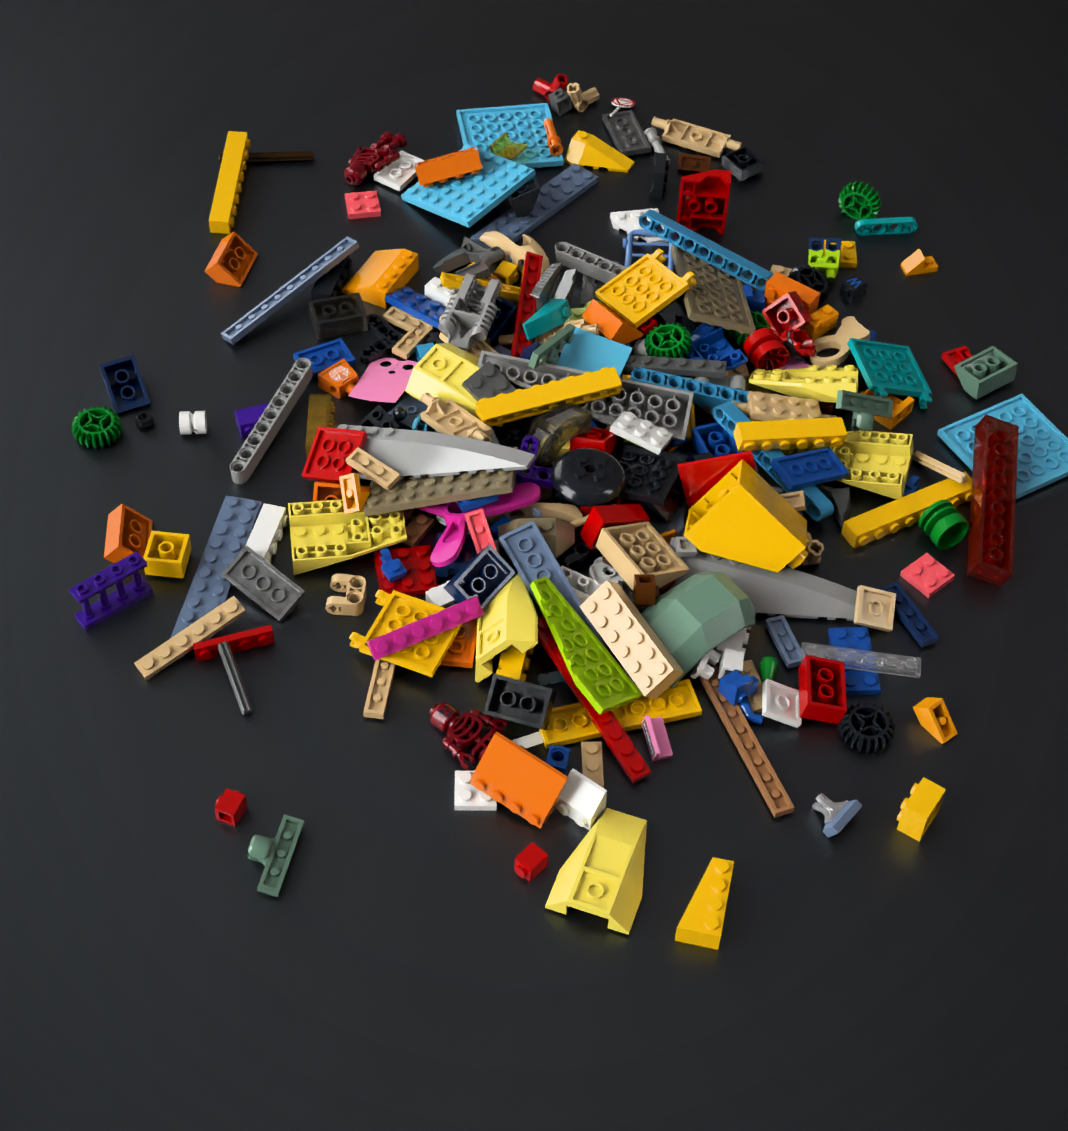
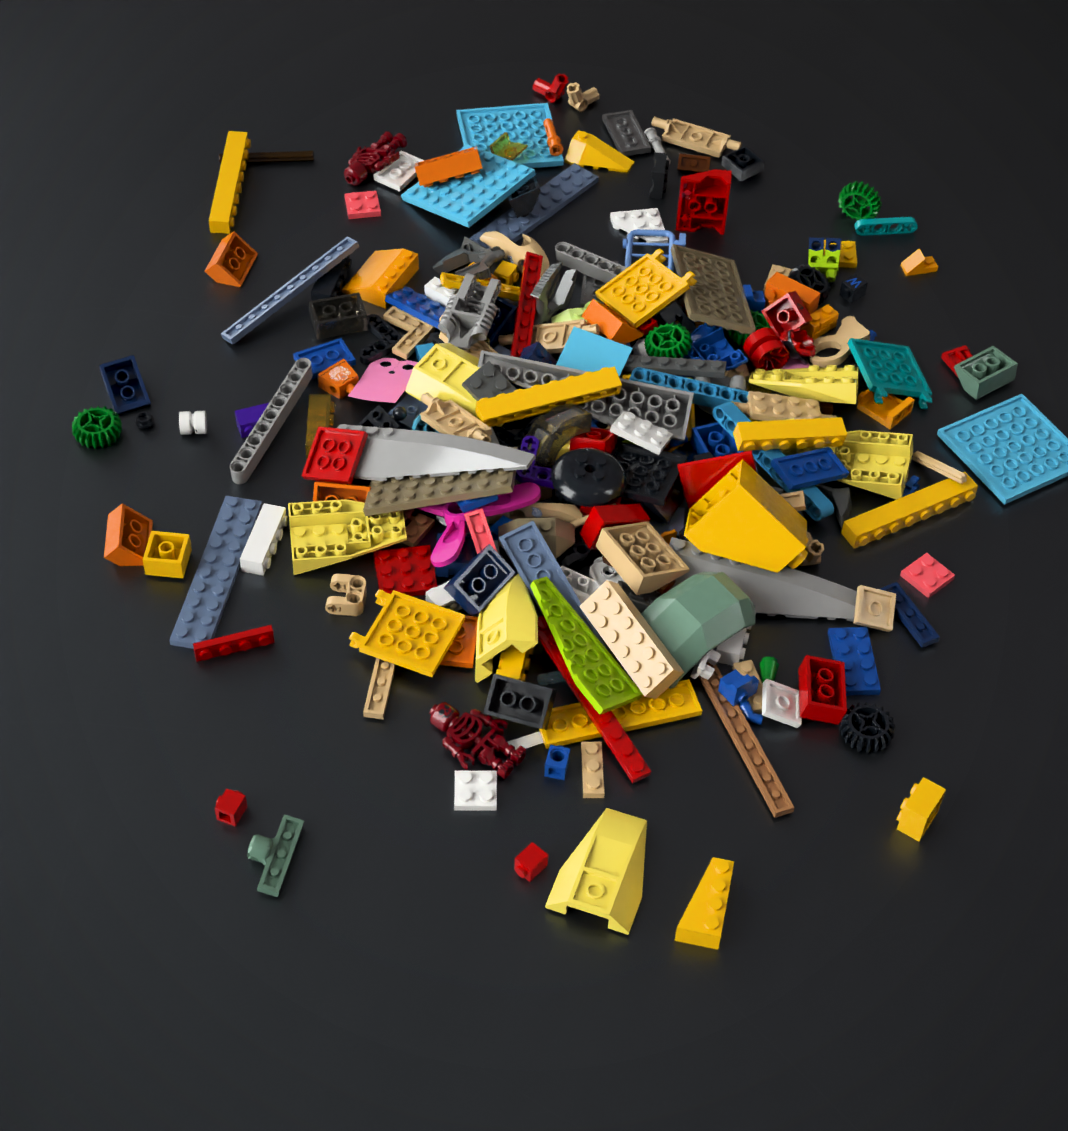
(116, 601): dark purple fence -> none
(183, 641): tan plate -> none
(235, 678): dark grey axle -> none
(263, 583): flat silver plate -> none
(351, 493): light orange slope -> none
(373, 468): tan plate -> none
(392, 568): blue plate -> none
(425, 628): dark pink plate -> none
(518, 780): orange slope -> none
(548, 317): teal slope -> none
(549, 350): sand green plate -> none
(560, 101): dark grey brick -> none
(582, 800): white slope -> none
(621, 102): piece -> none
(645, 589): reddish brown brick -> none
(656, 738): bright pink panel -> none
(684, 547): light grey plate -> none
(698, 250): dark azure beam -> none
(730, 661): white brick -> none
(784, 640): sand blue plate -> none
(836, 813): piece -> none
(863, 408): sand green plate -> none
(865, 660): clear plate -> none
(935, 718): light orange slope -> none
(944, 524): green wheel -> none
(993, 501): clear red brick -> none

